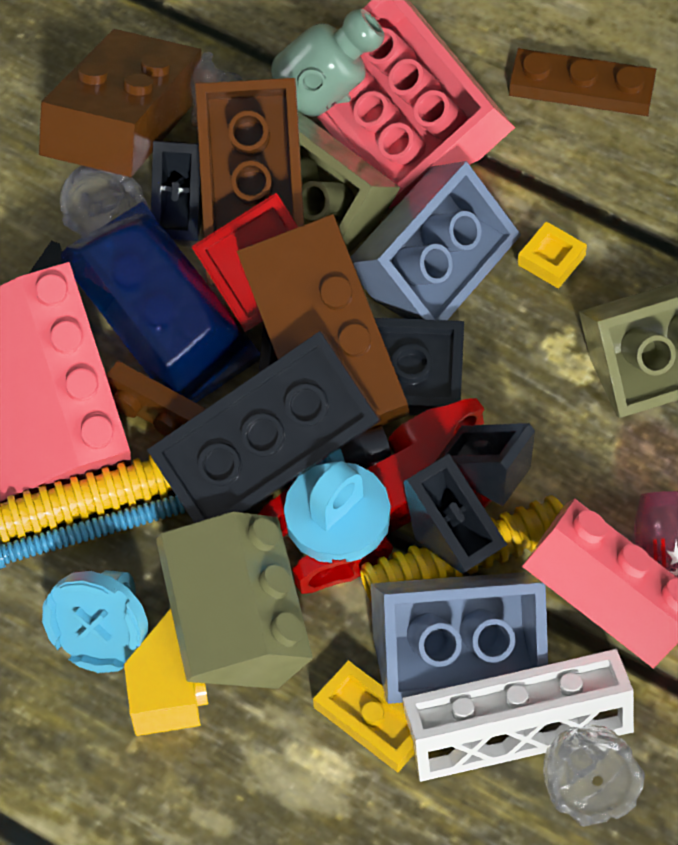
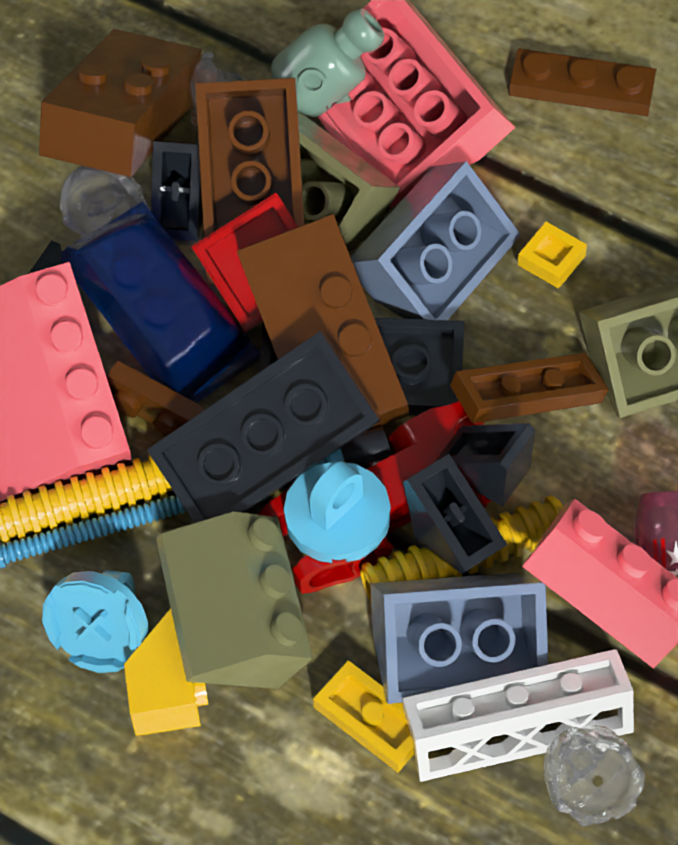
(528, 387): none -> reddish brown plate

